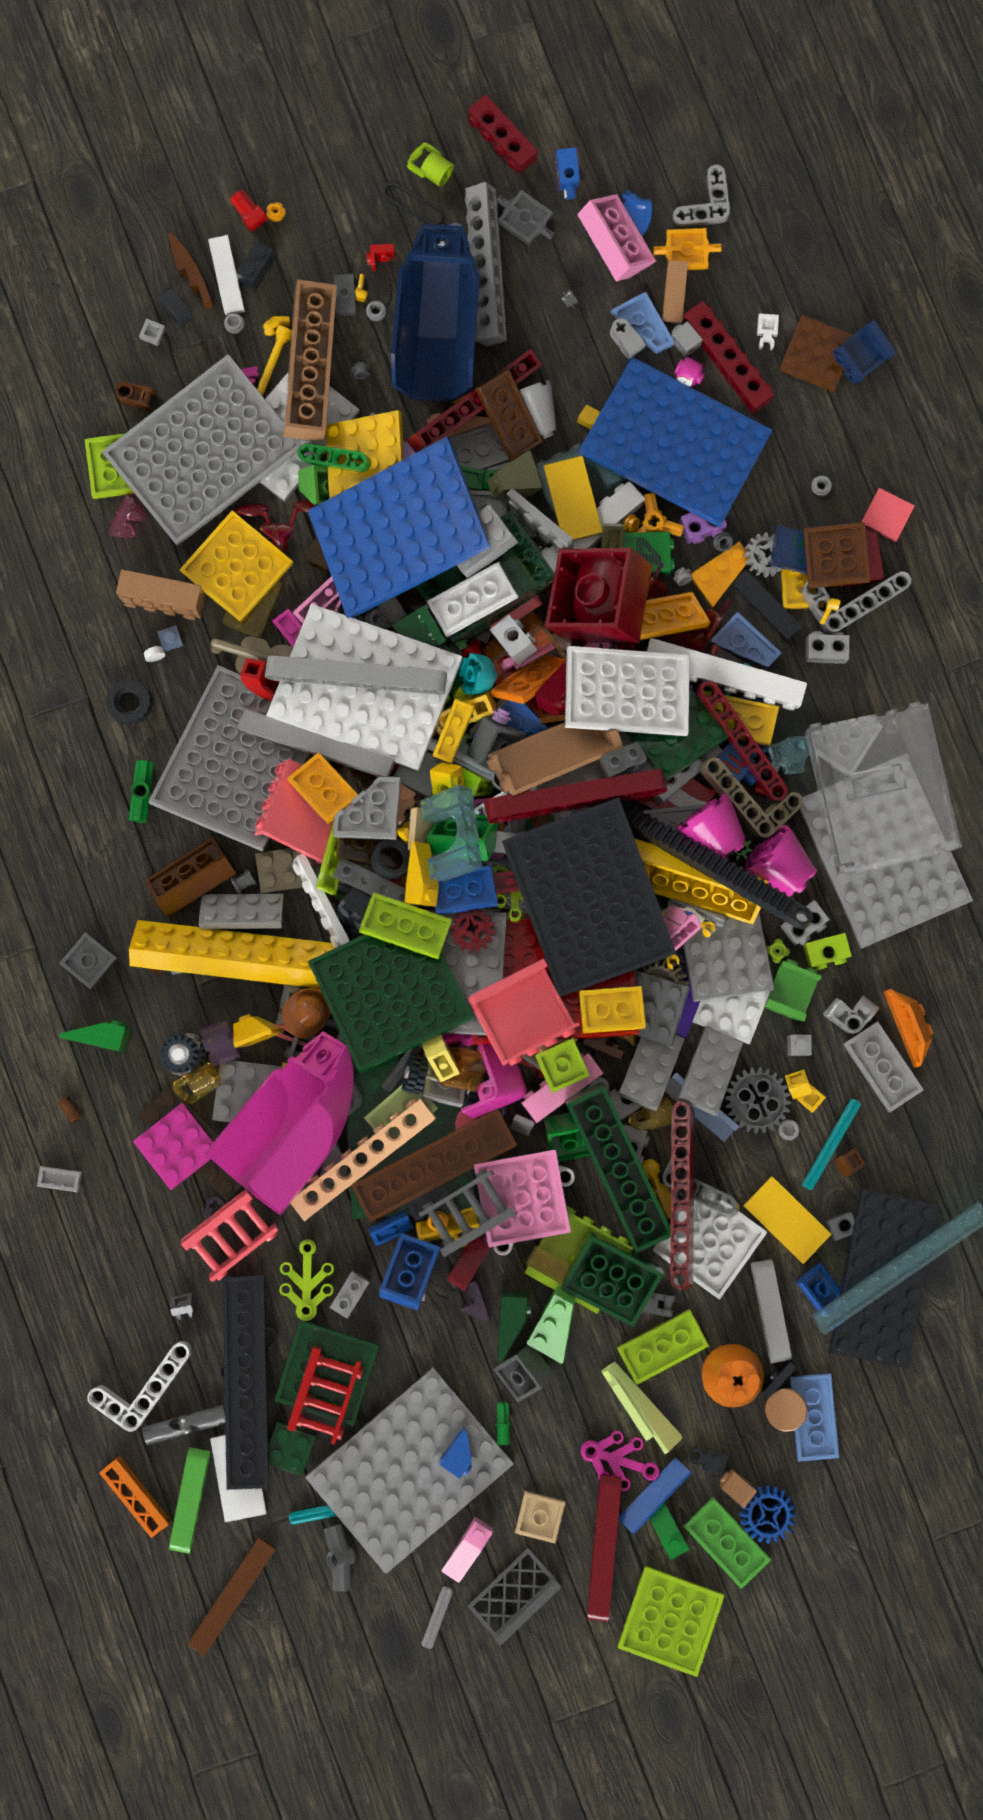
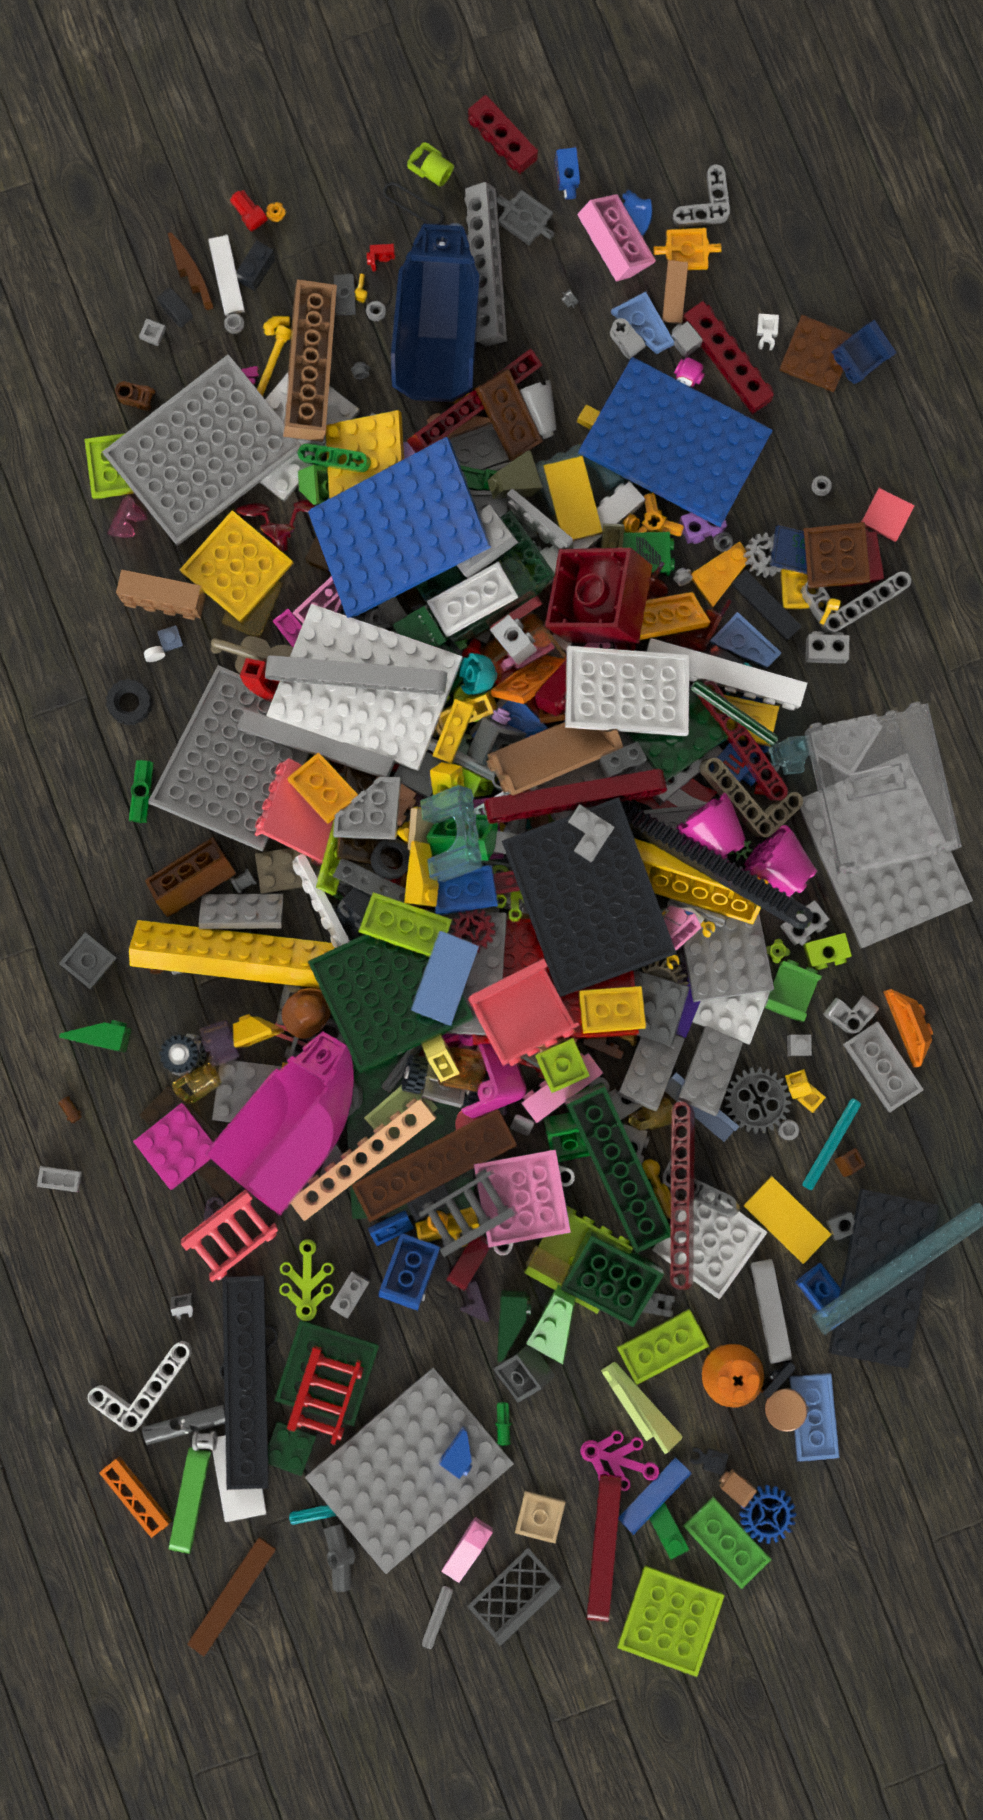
(205, 1441): none -> light grey bush
(444, 978): none -> medium blue tile
(595, 831): none -> light grey plate
(734, 712): none -> dark green axle

